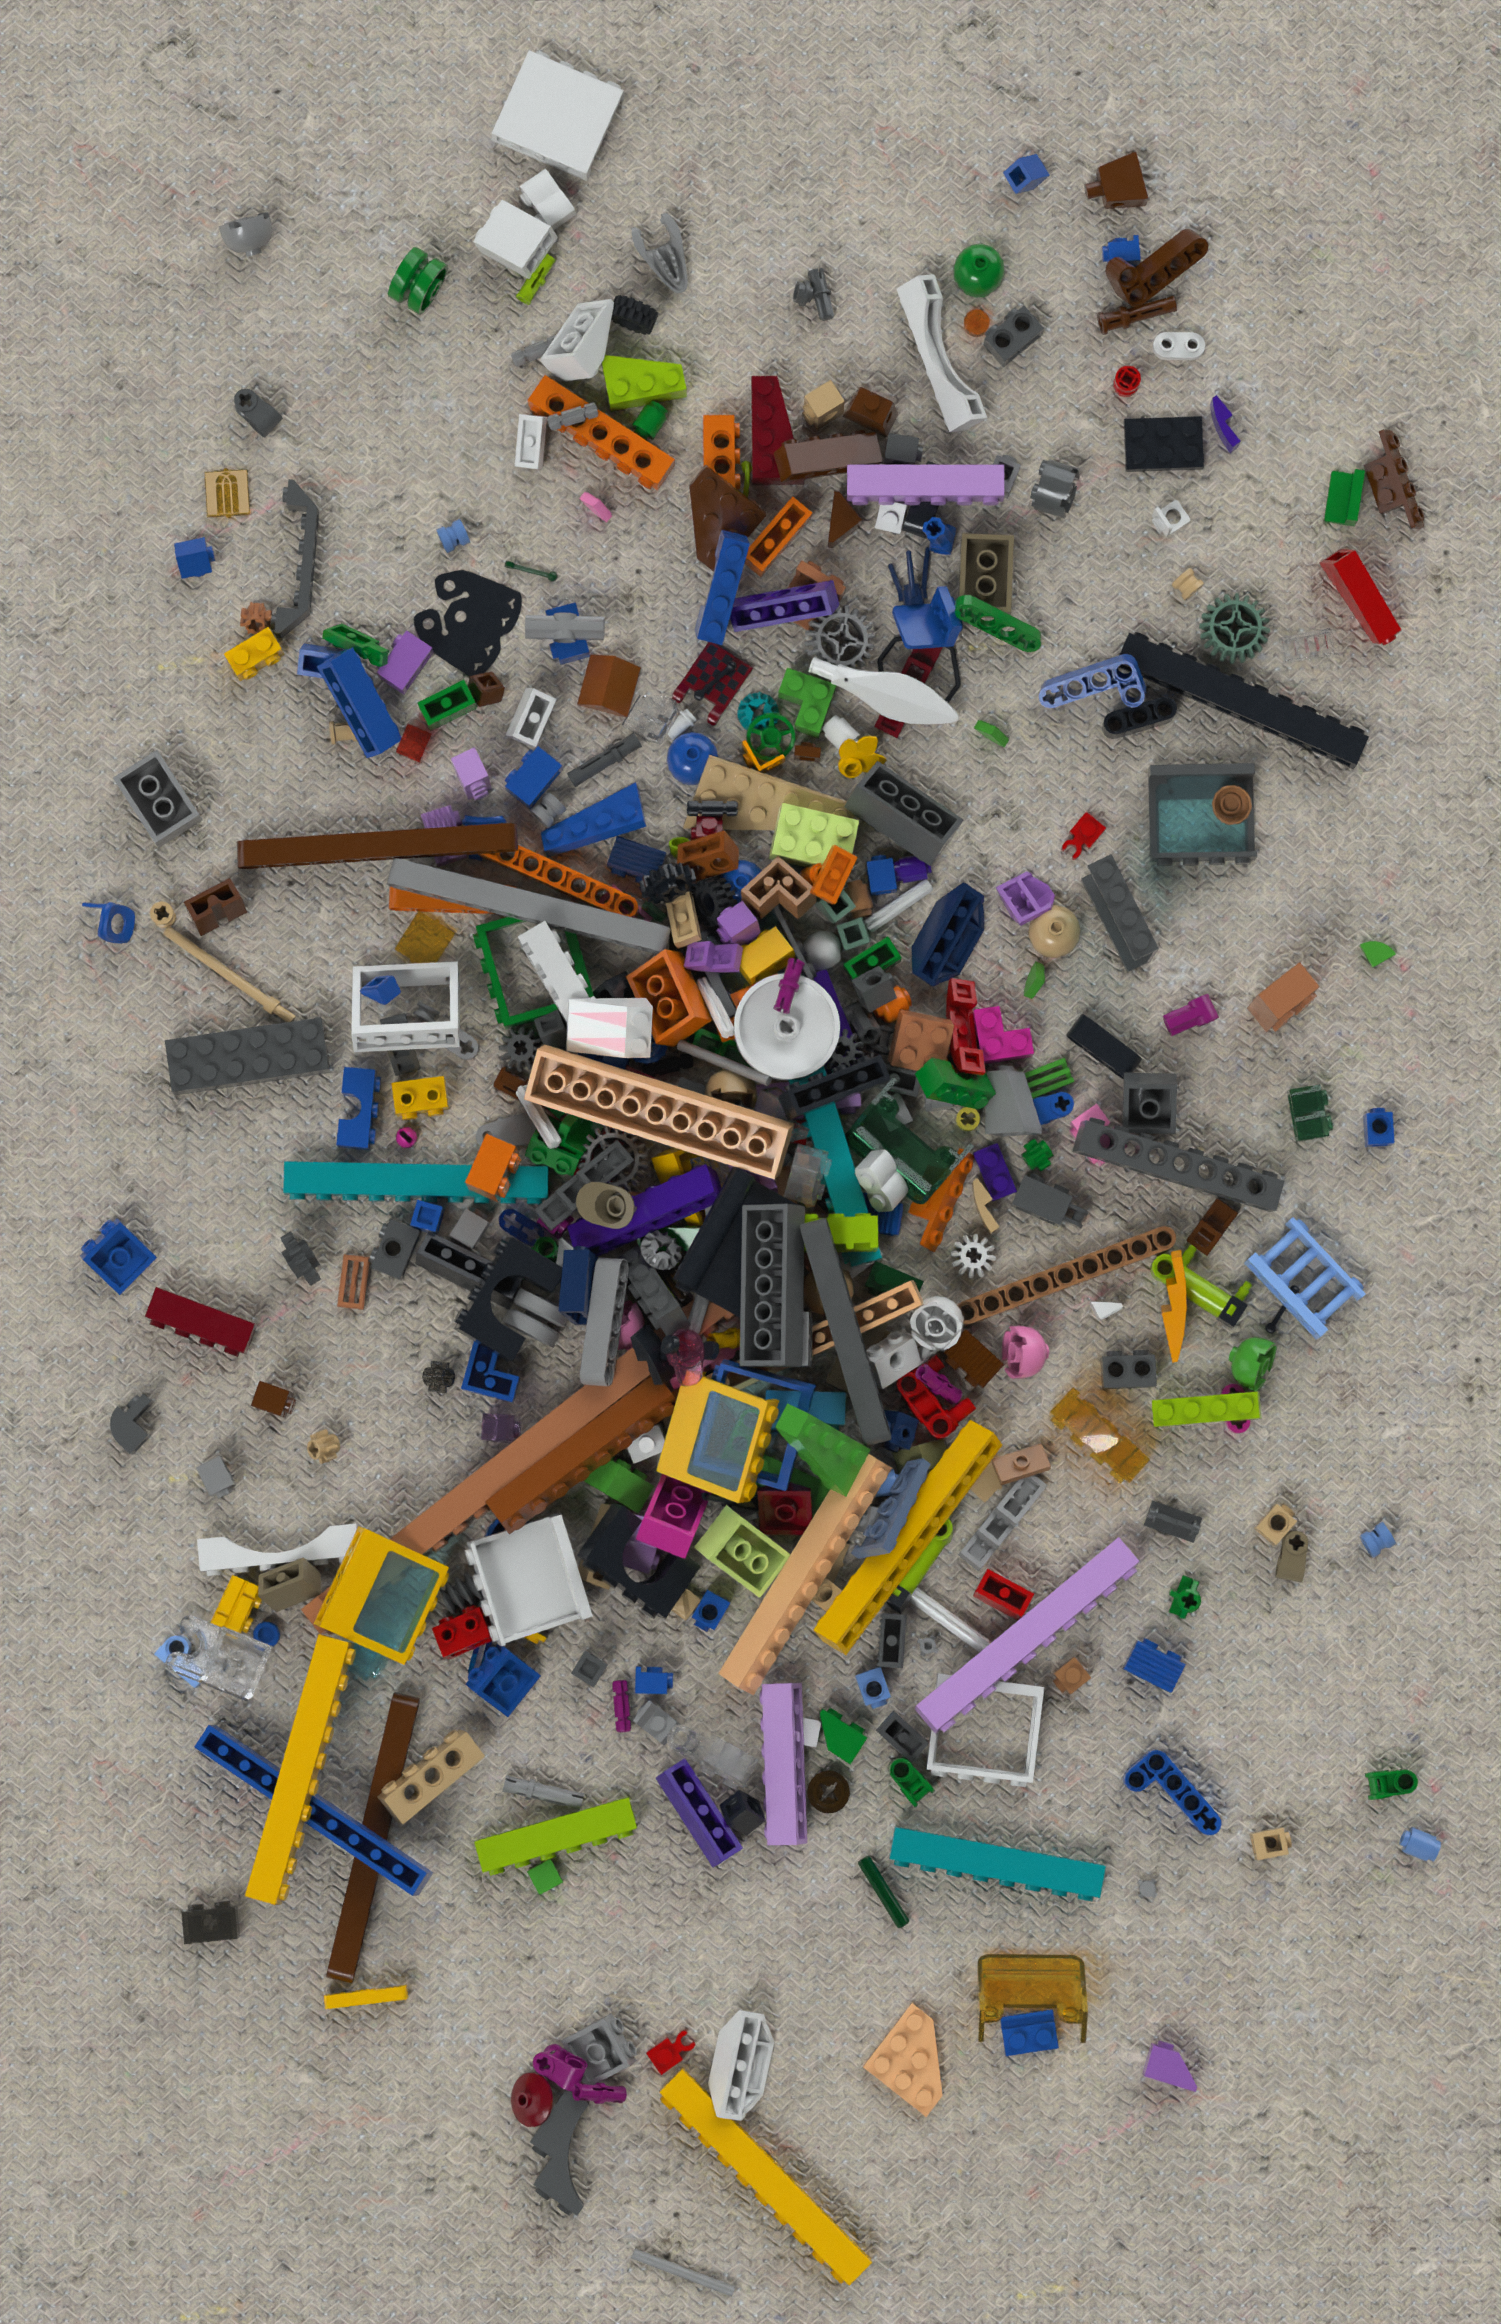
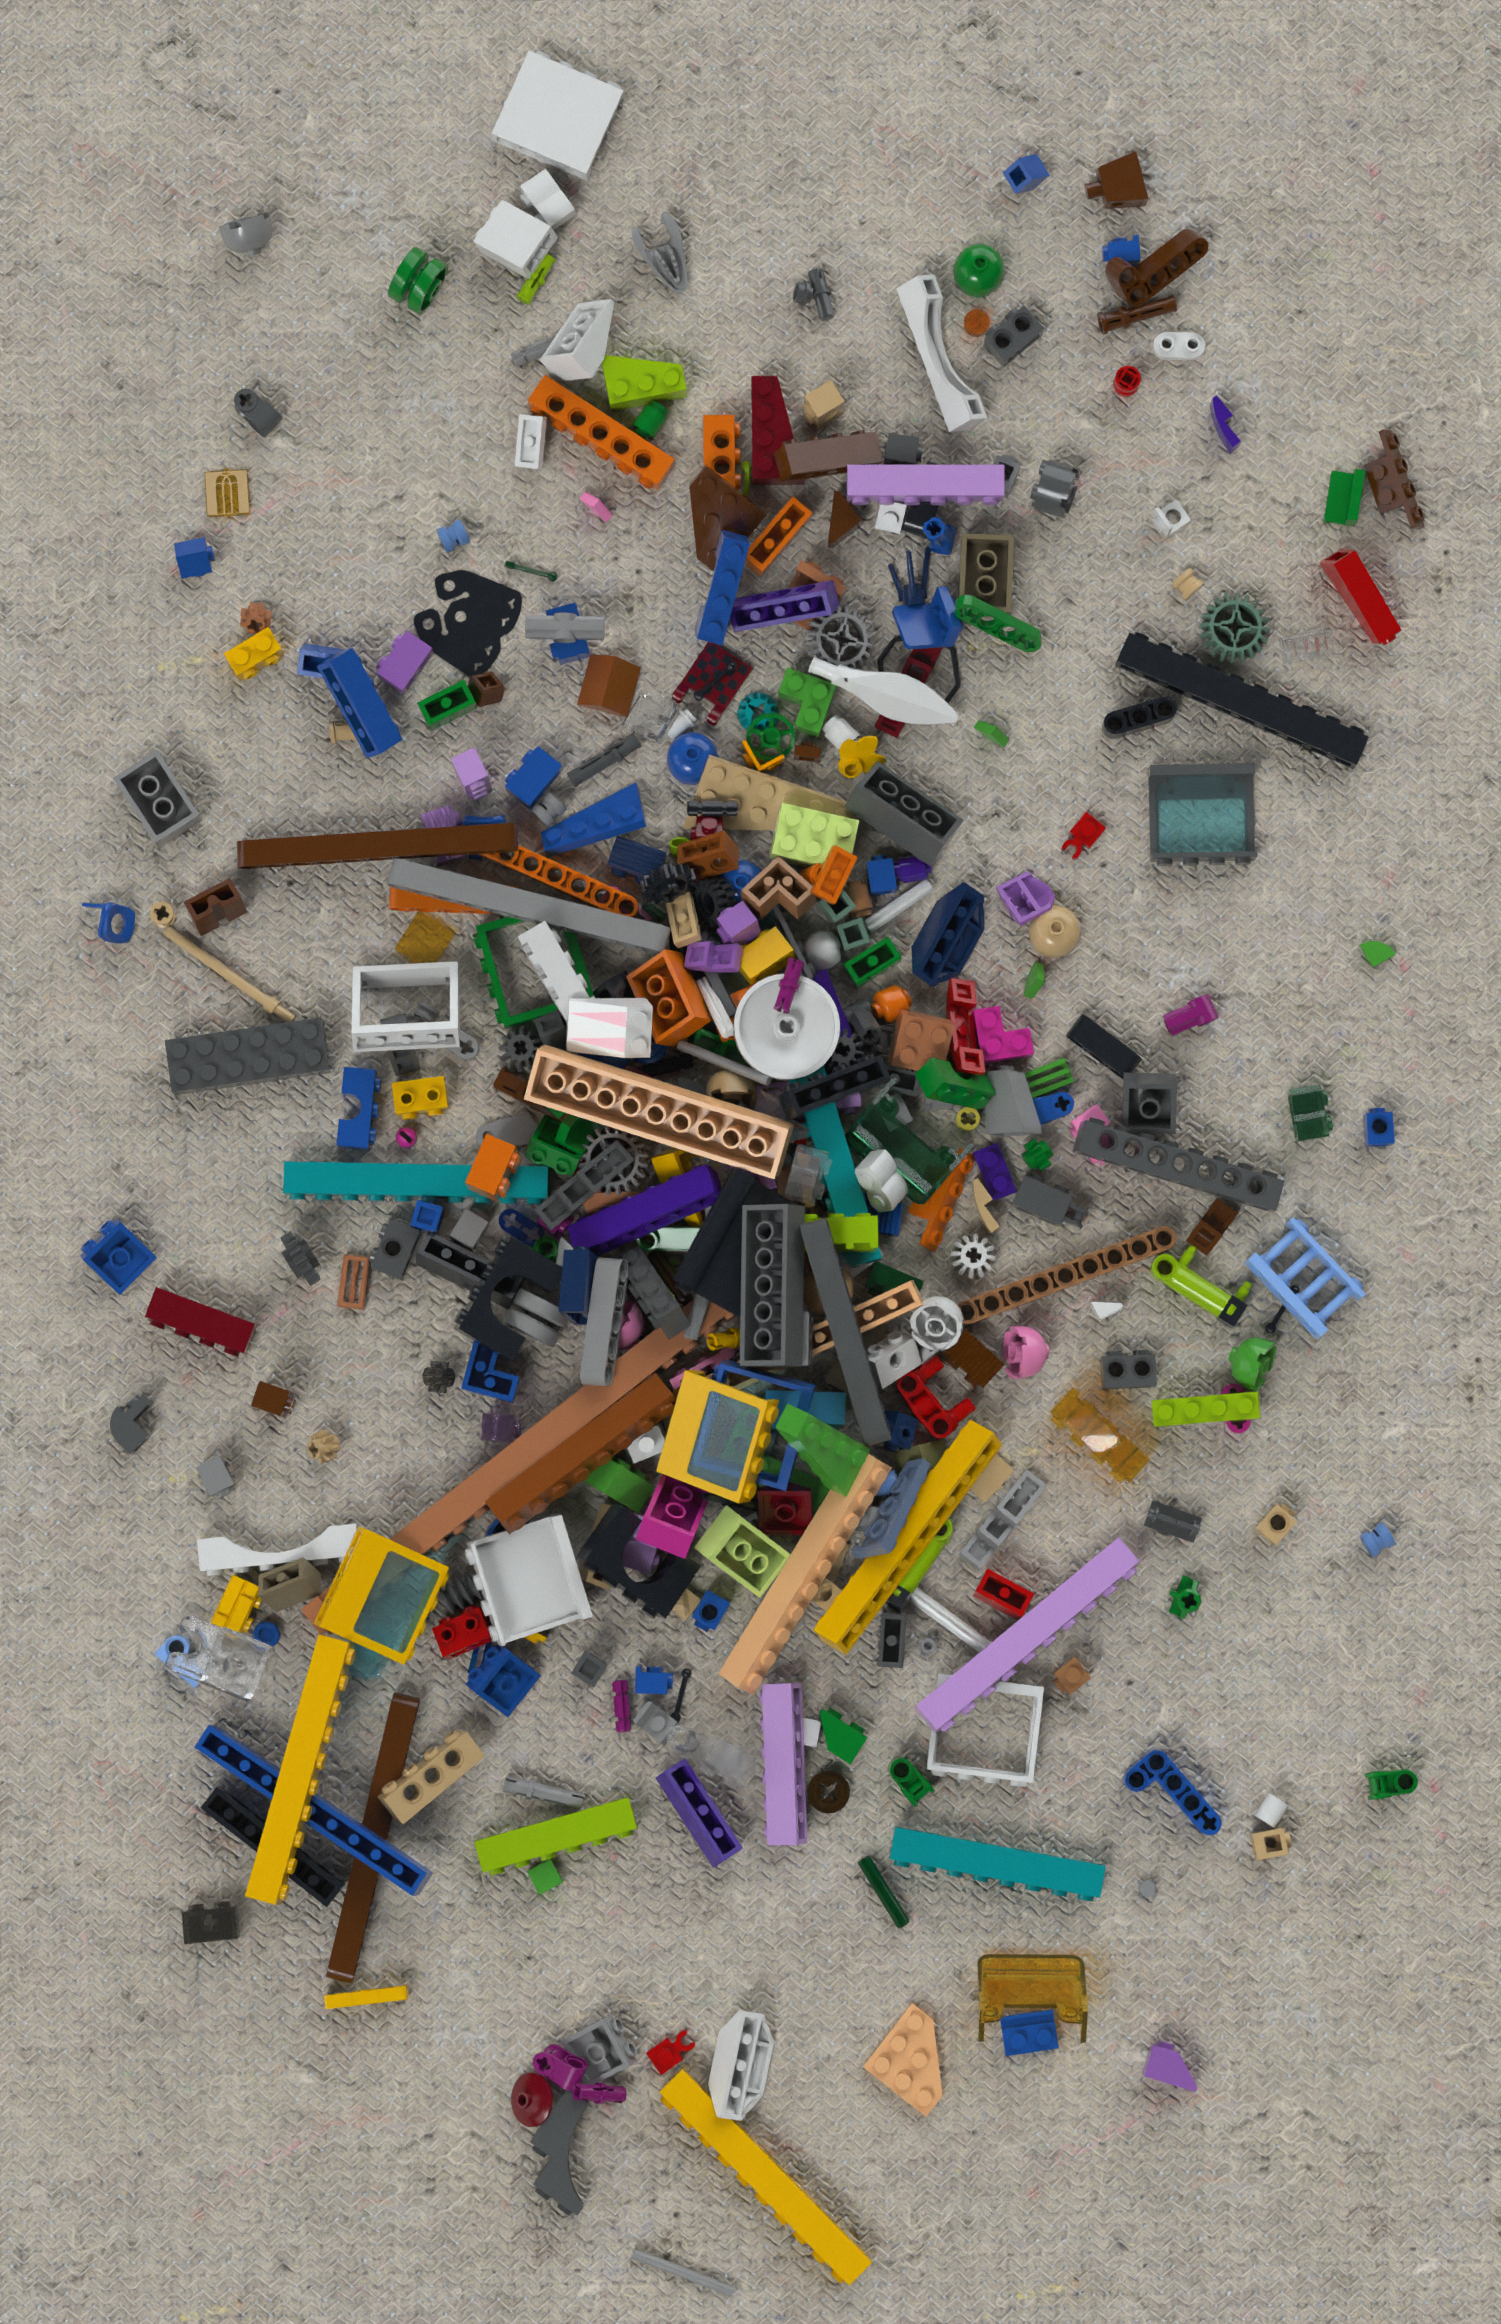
(249, 1829): none -> black brick
(288, 618): dark grey slope -> none
(364, 645): green hinge -> none
(381, 989): blue slope -> none
(414, 743): clear red panel -> none
(530, 717): white brick -> none
(539, 1119): white axle -> none
(572, 416): light grey axle -> none
(605, 1205): dark tan piece -> none
(634, 315): black tyre -> none
(647, 1348): black slope -> none
(663, 1260): light grey gear -> none
(686, 1354): clear pink cap -> none
(686, 1673): none -> black hinge
(742, 1812): black brick -> none
(871, 411): reddish brown torso -> none
(873, 1675): medium blue brick -> none
(875, 988): dark grey brick -> none
(902, 1736): dark grey slope -> none
(938, 1384): magenta pin -> none
(1021, 1464): medium nougat plate -> none
(1090, 686): blue beam -> none
(1119, 913): dark grey panel -> none
(1154, 1666): blue brick -> none
(1163, 444): black plate -> none
(1175, 1313): light orange slope -> none
(1231, 805): medium nougat hair -> none
(1271, 1810): none -> white piece
(1284, 998): nougat brick -> none
(1291, 1562): dark tan piece -> none
(1420, 1844): medium blue brick -> none

